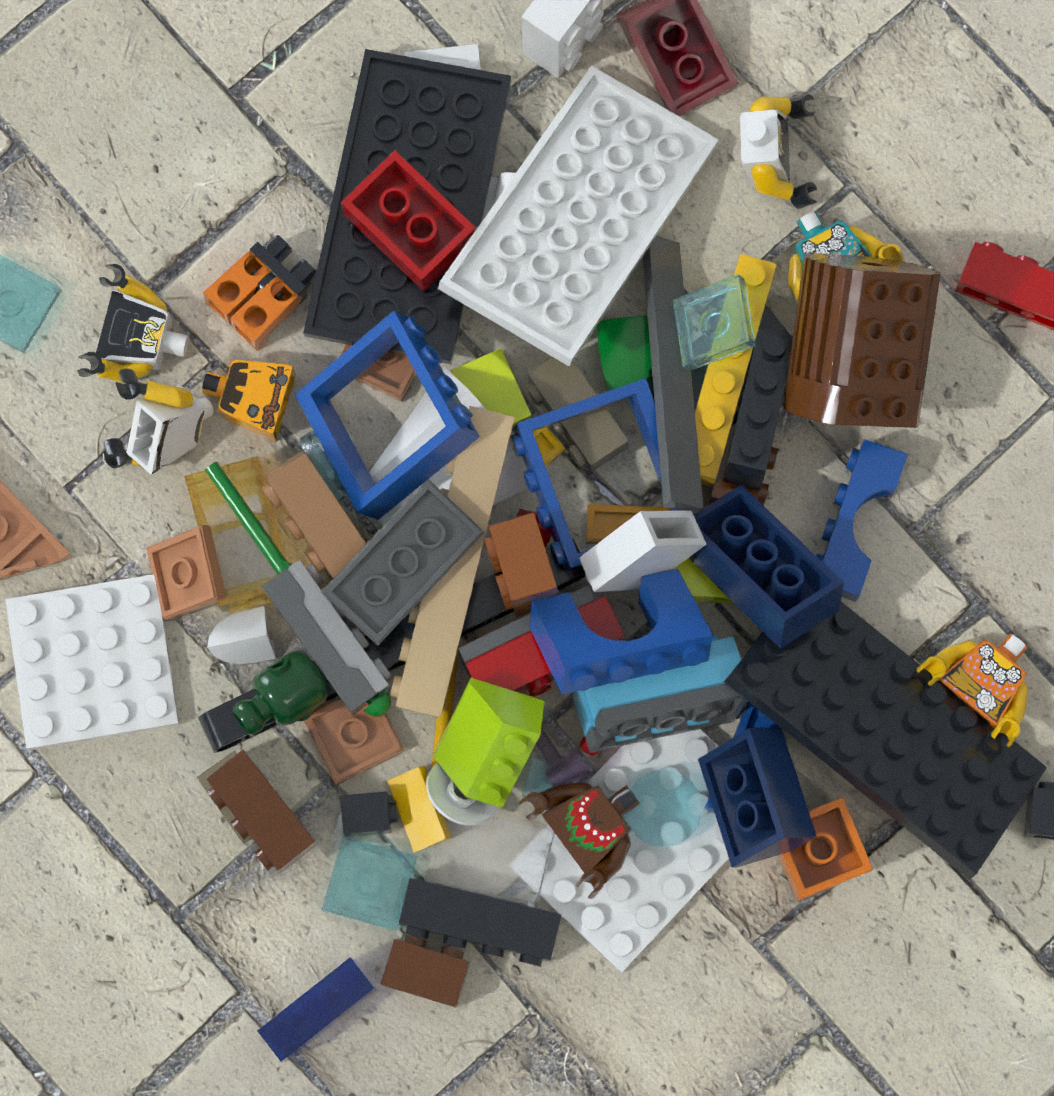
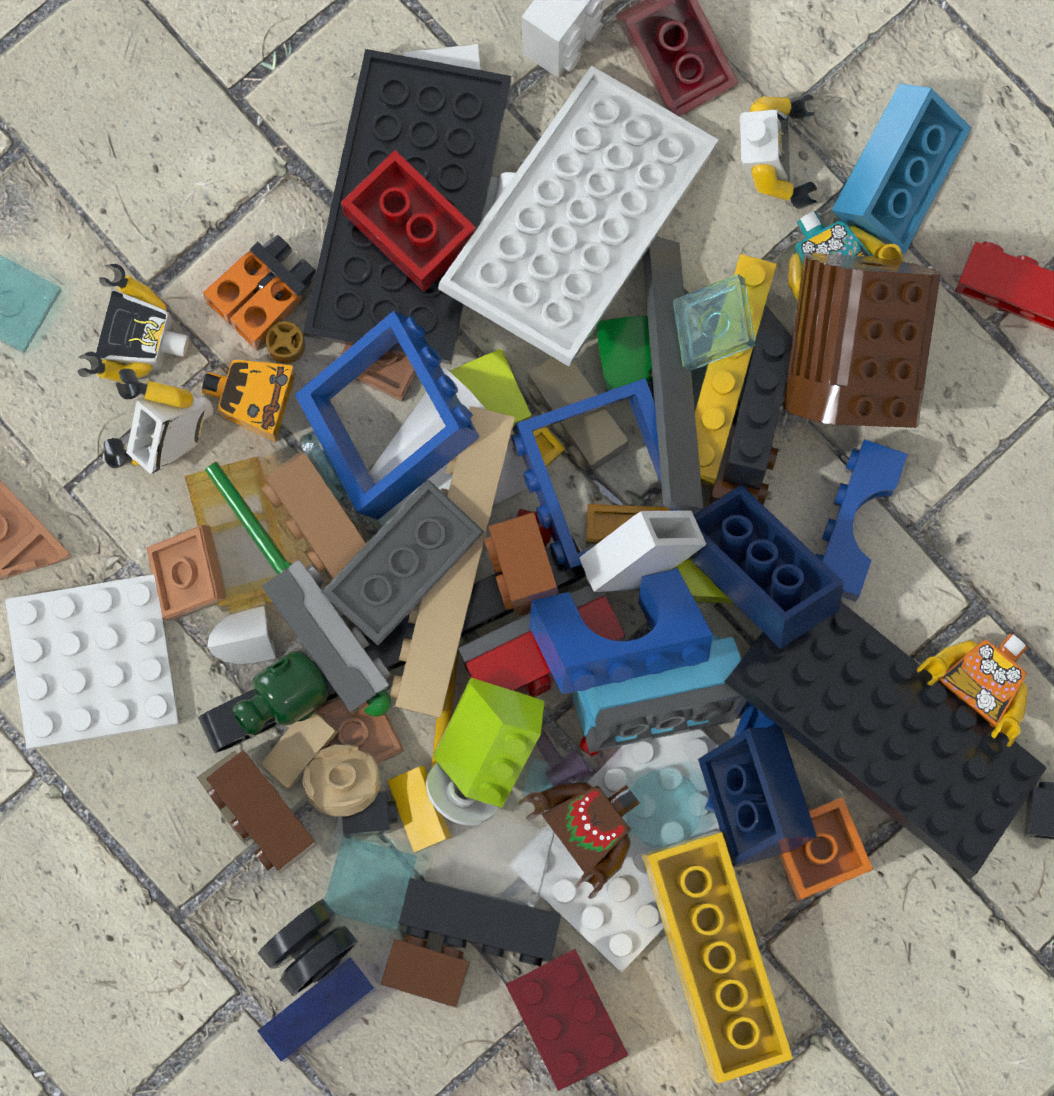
(281, 336): none -> pearl gold wheel
(298, 747): none -> tan tile
(304, 943): none -> black wheel
(341, 780): none -> tan tile
(566, 1020): none -> dark red brick
(717, 957): none -> yellow brick
(902, 166): none -> dark azure slope

